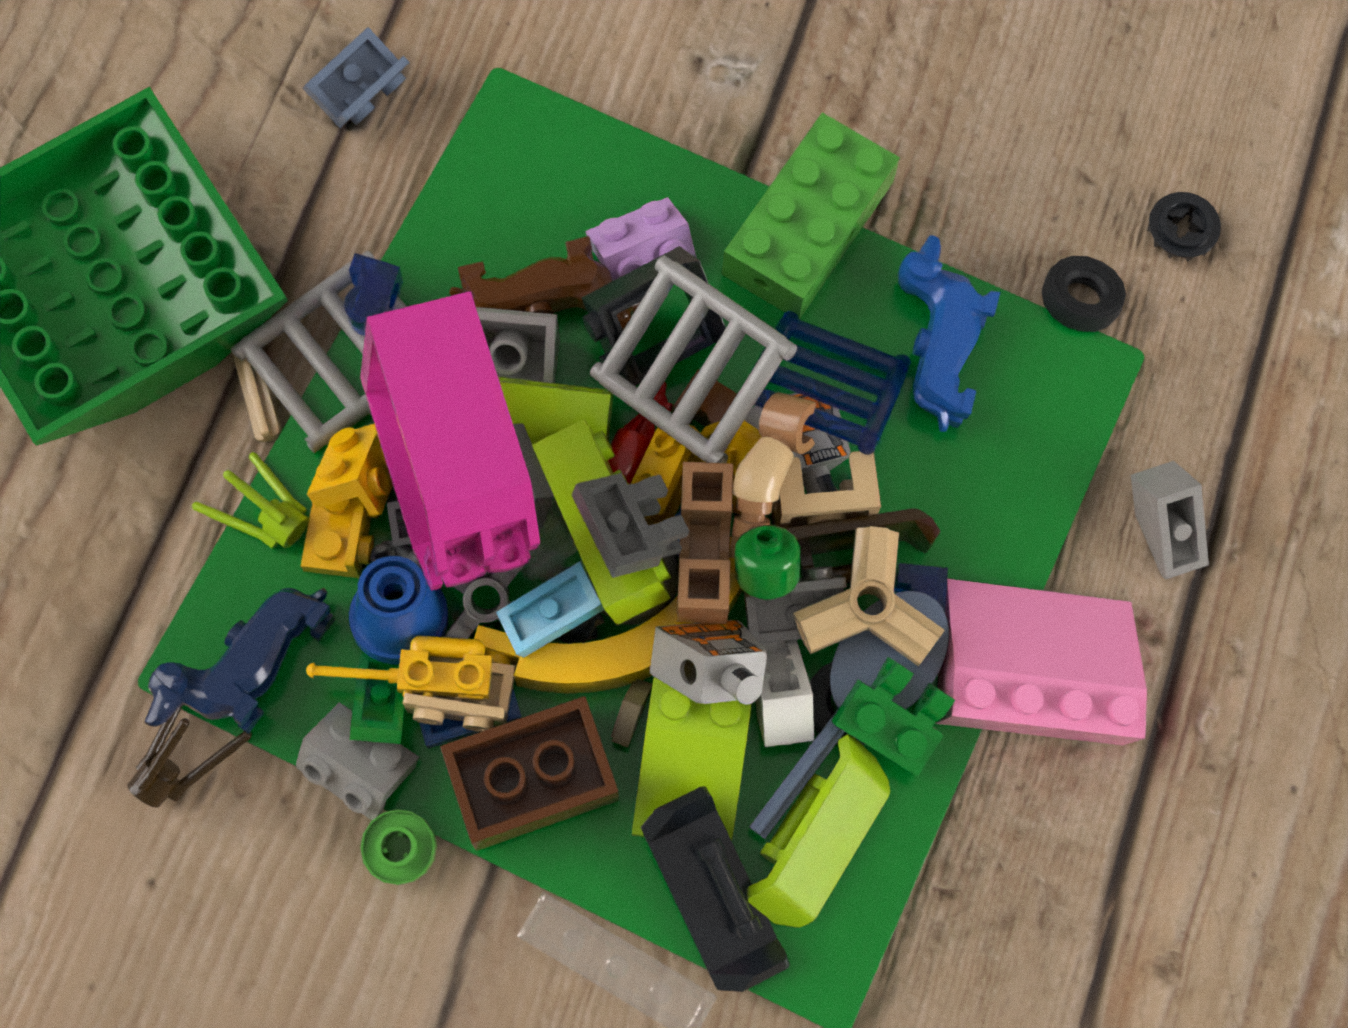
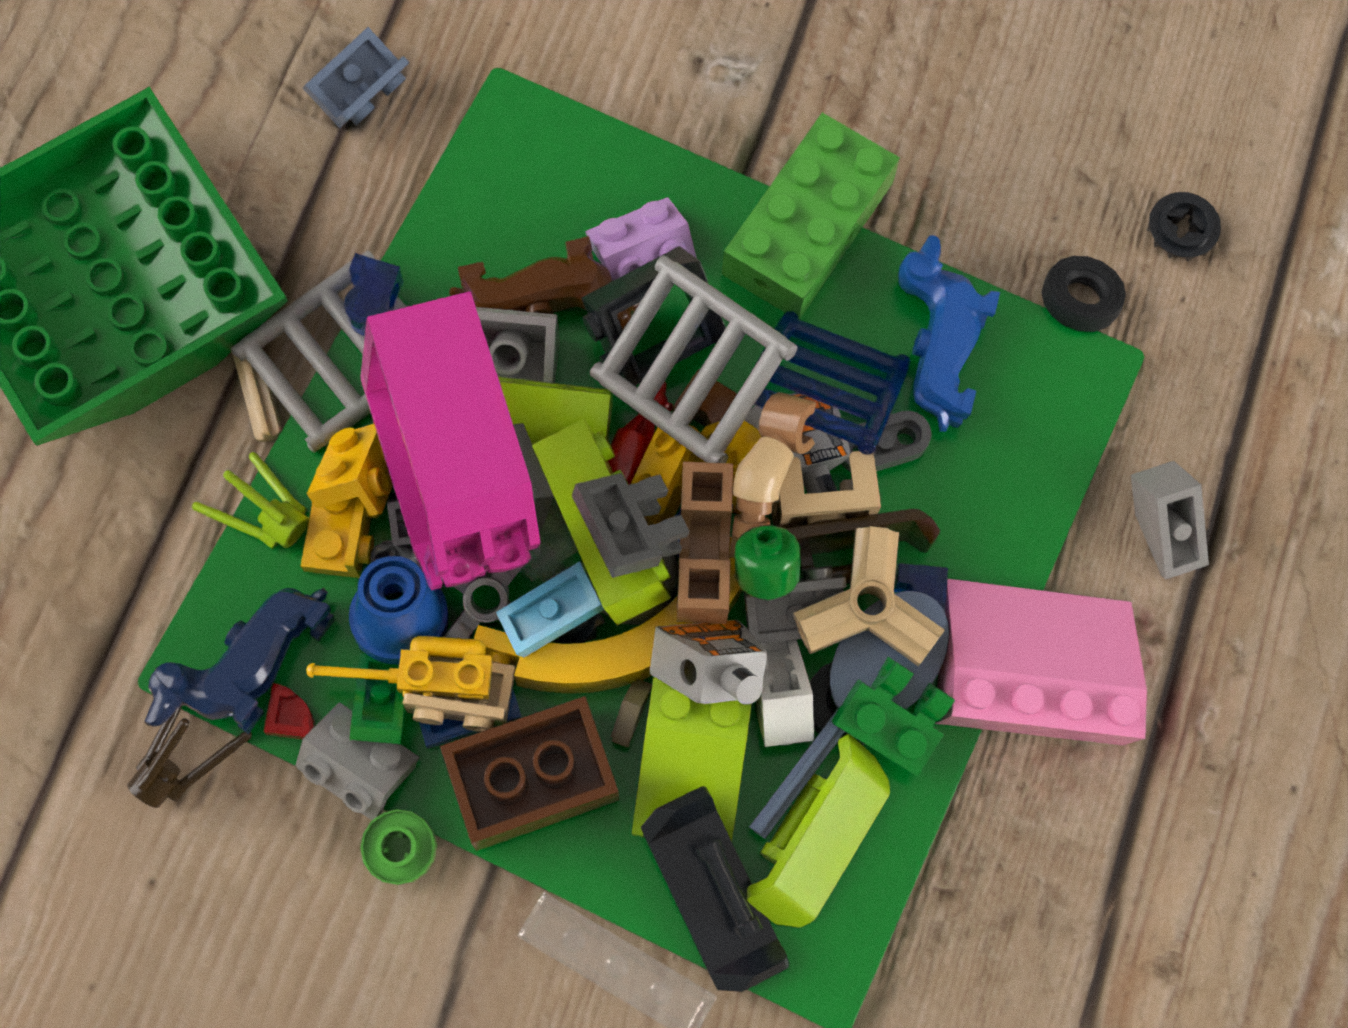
(288, 714): none -> red tile
(892, 452): none -> dark grey plate

